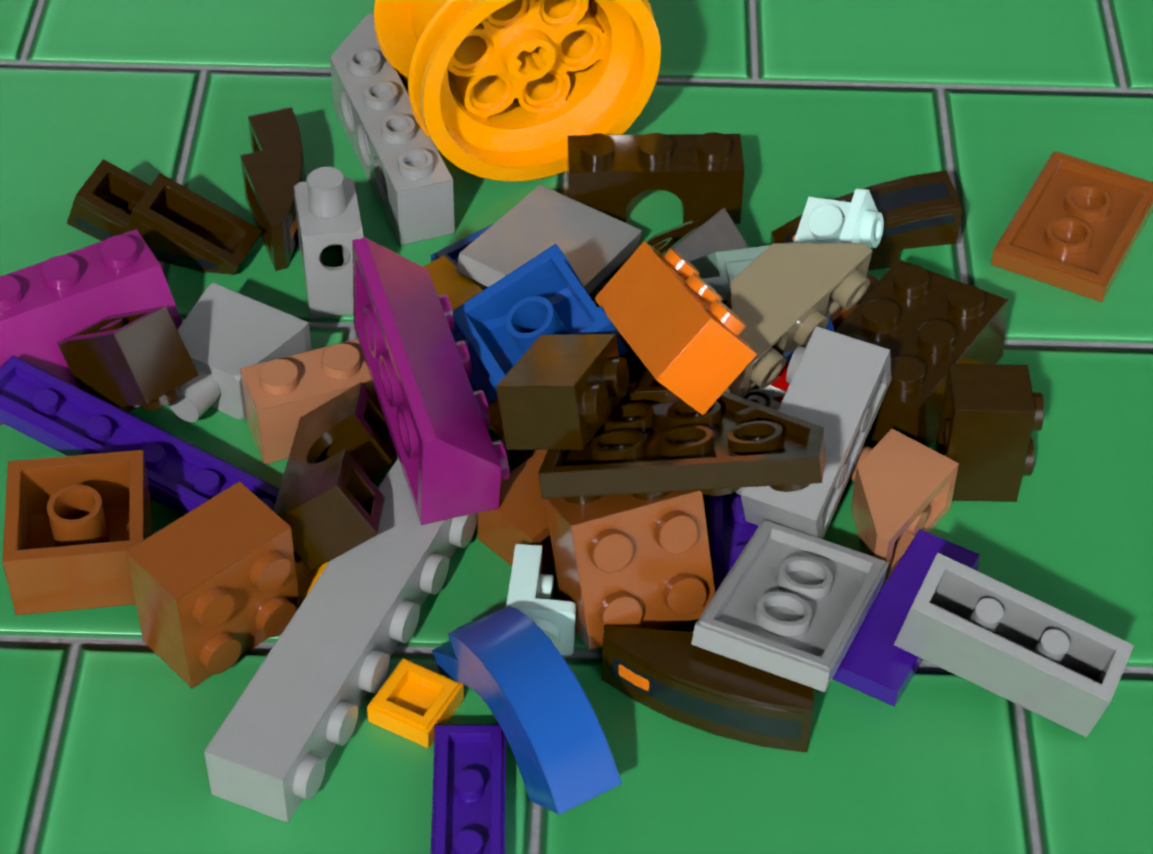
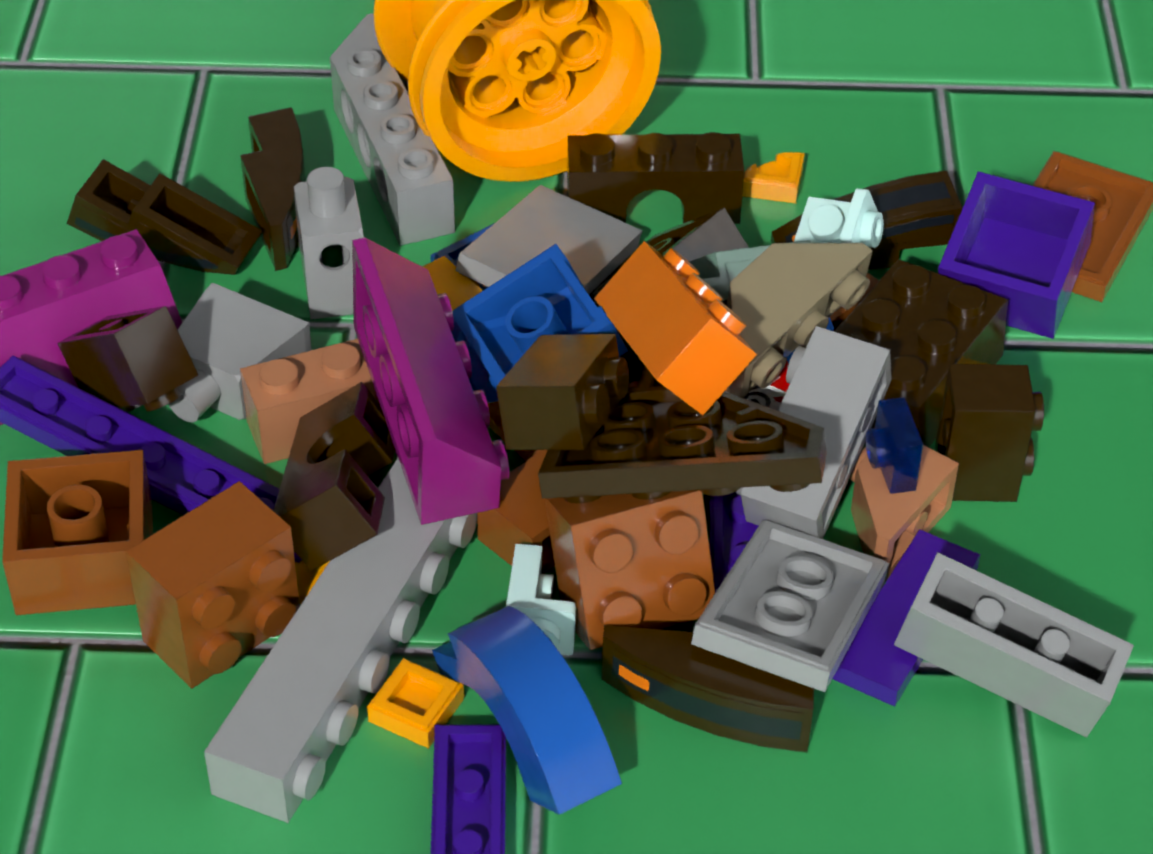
(776, 179): none -> light orange tile
(895, 445): none -> clear blue plate
(1020, 247): none -> dark purple piece

